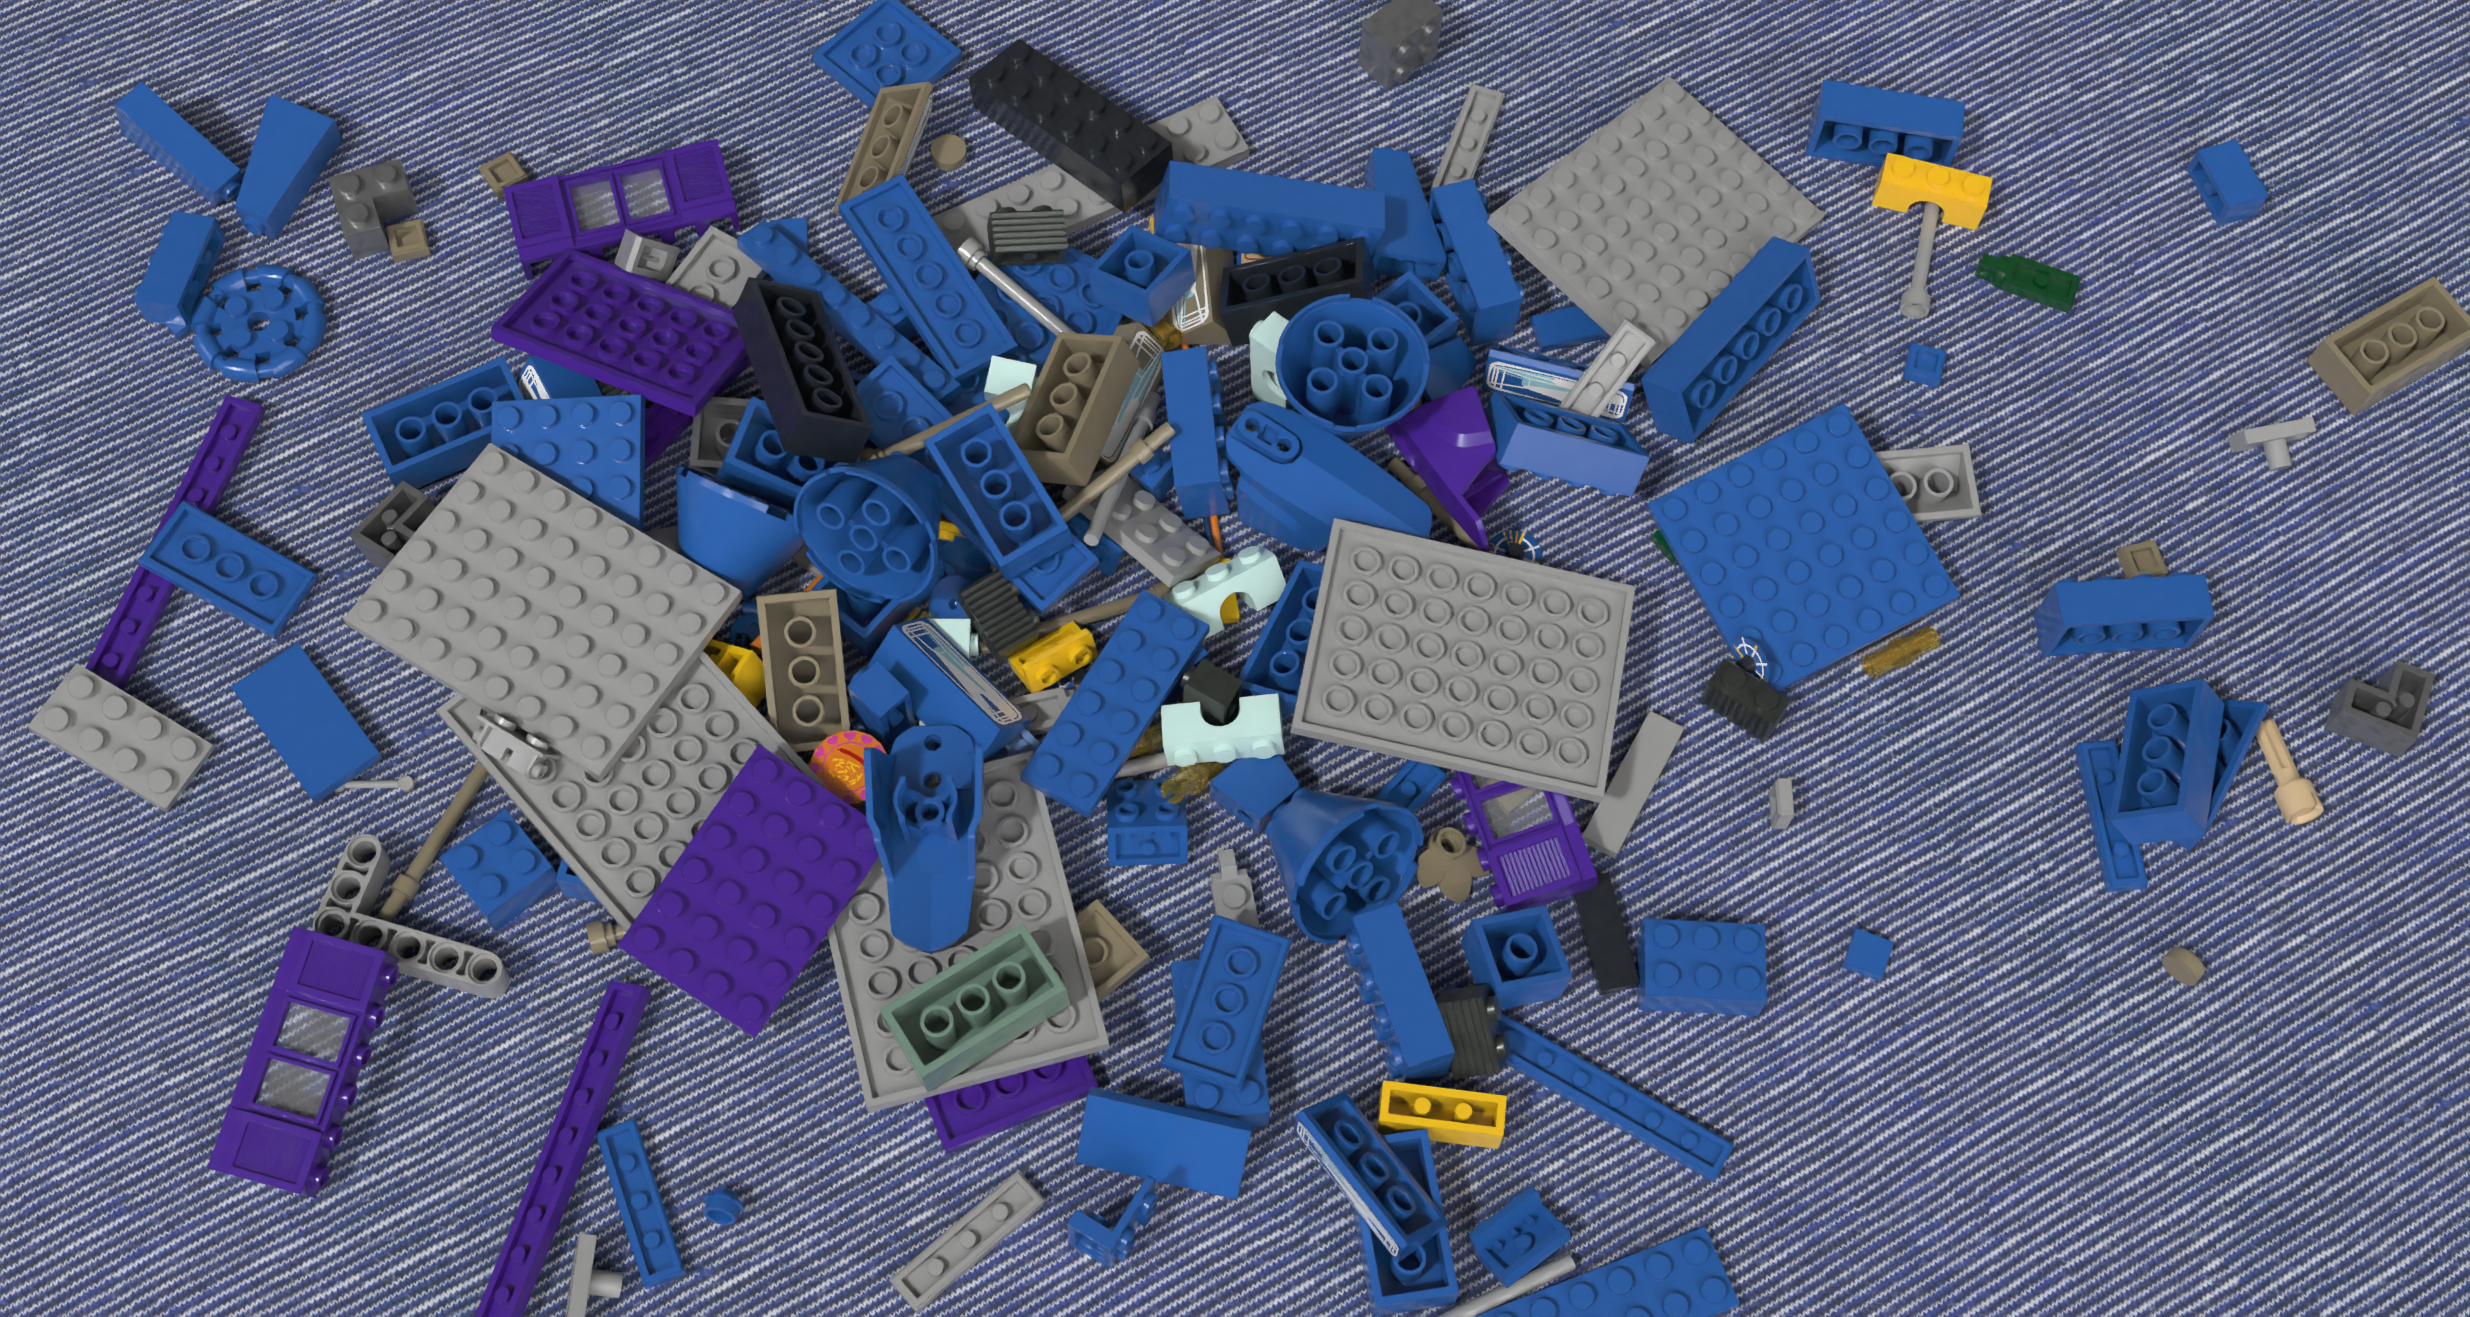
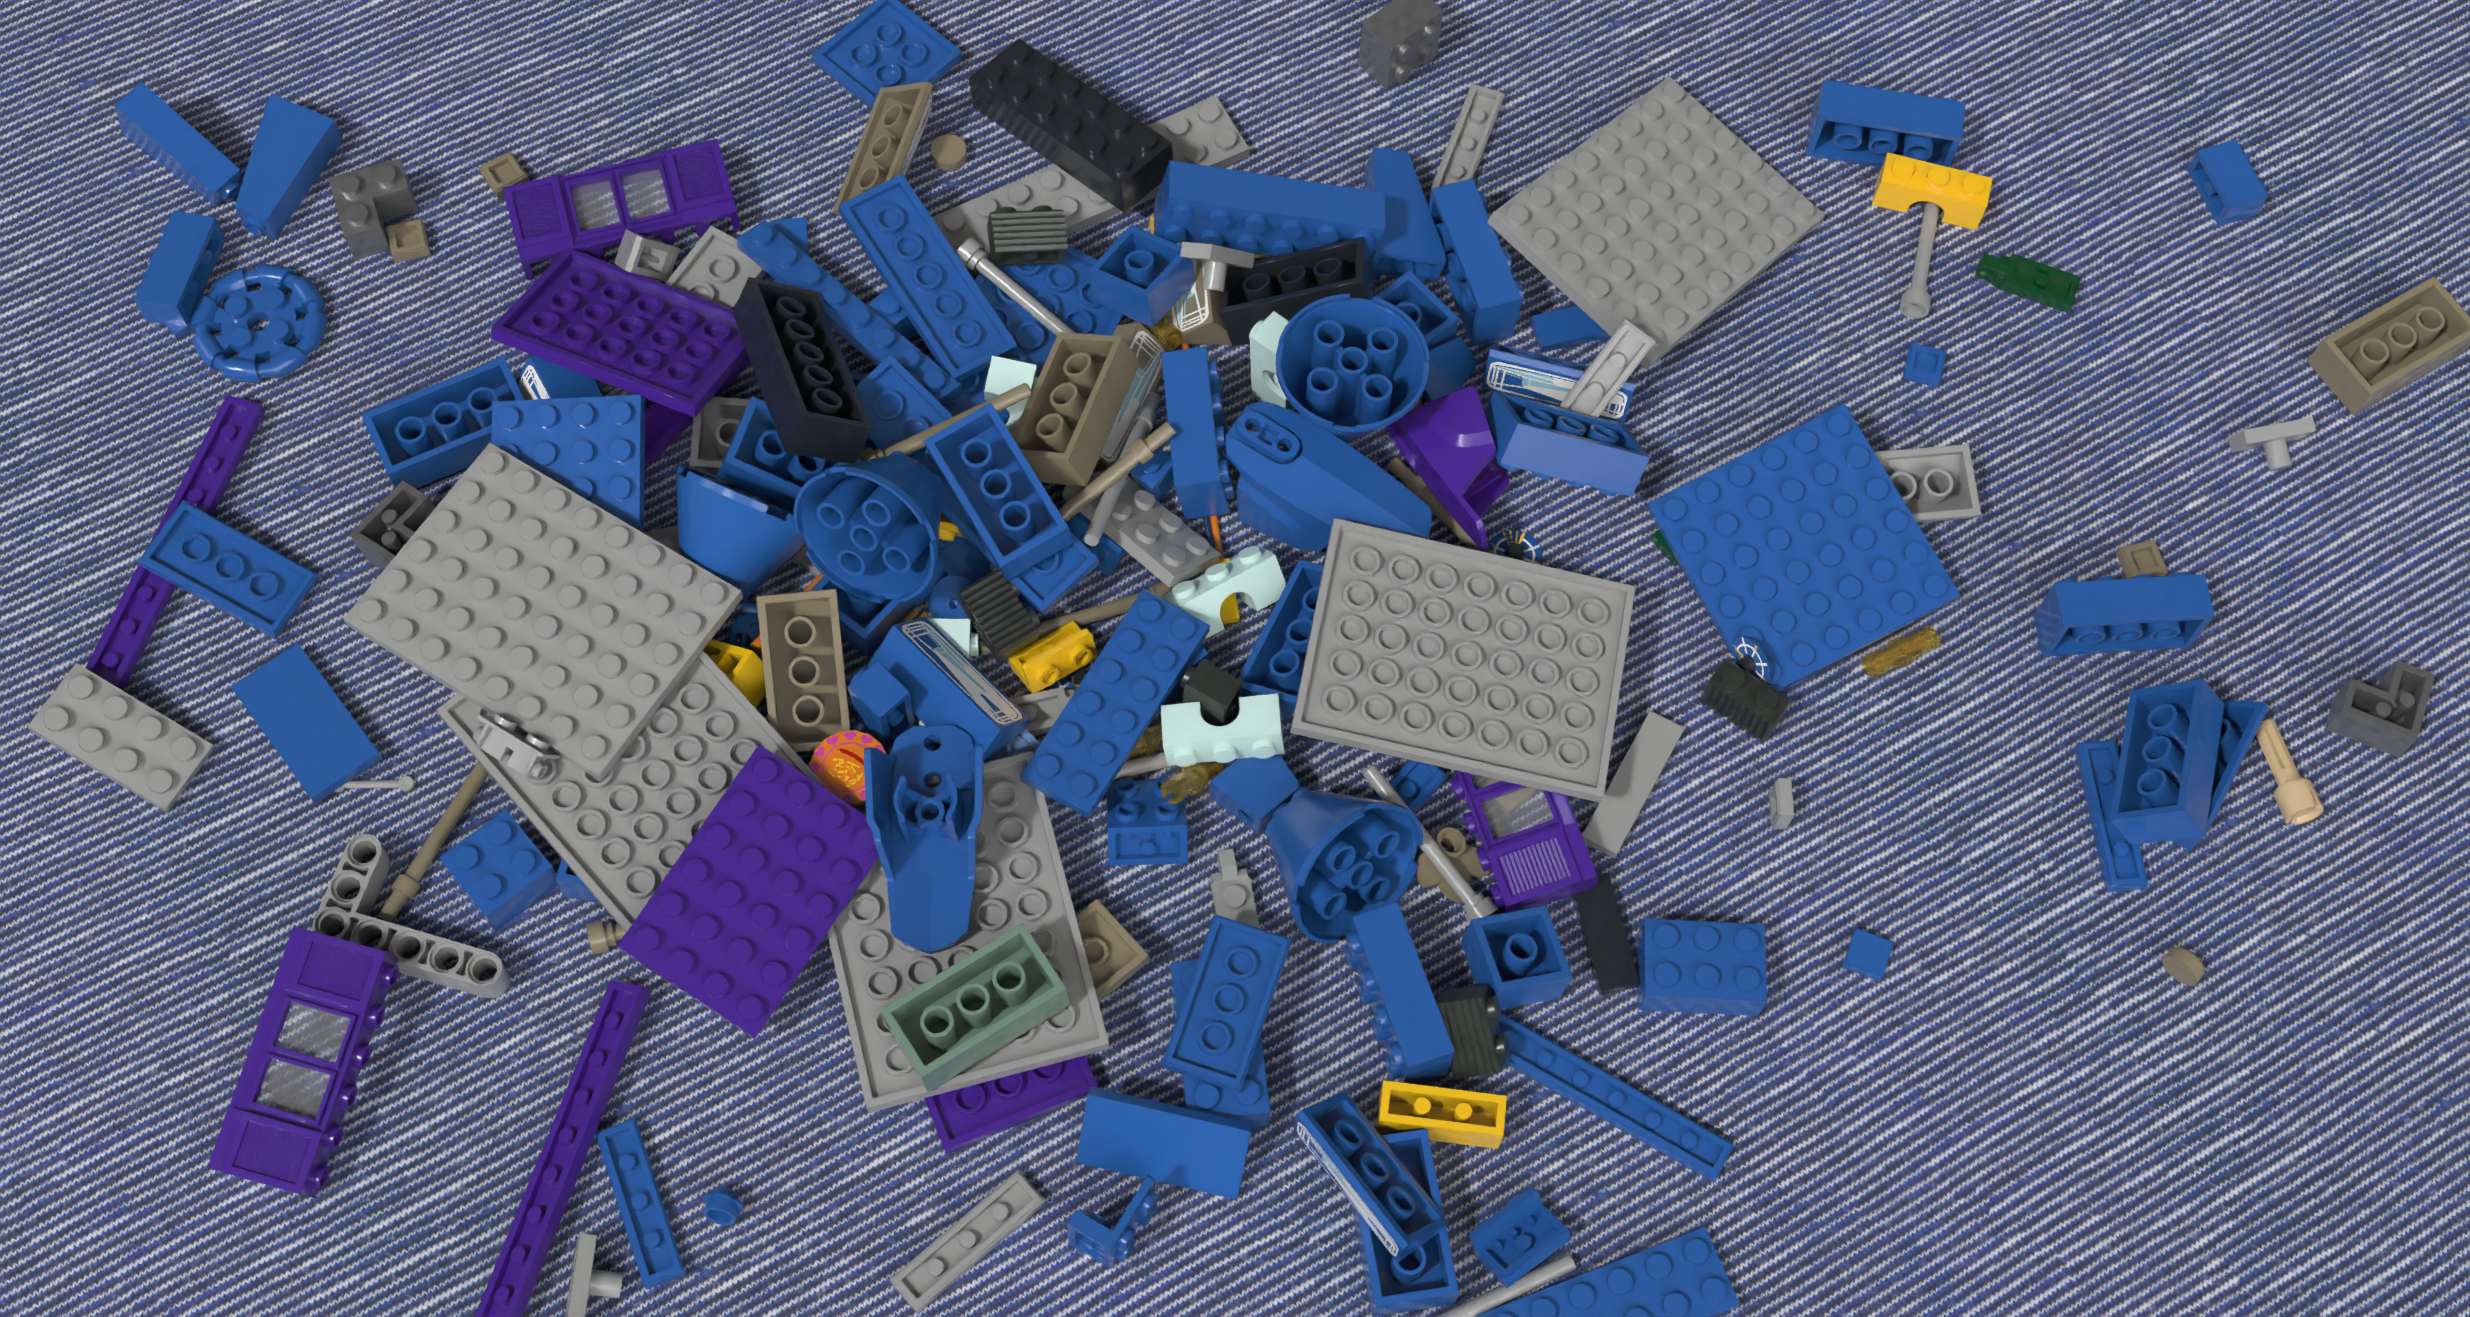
(1217, 260): none -> light grey tile
(1474, 904): none -> light grey piece
(1731, 339): blue brick -> none

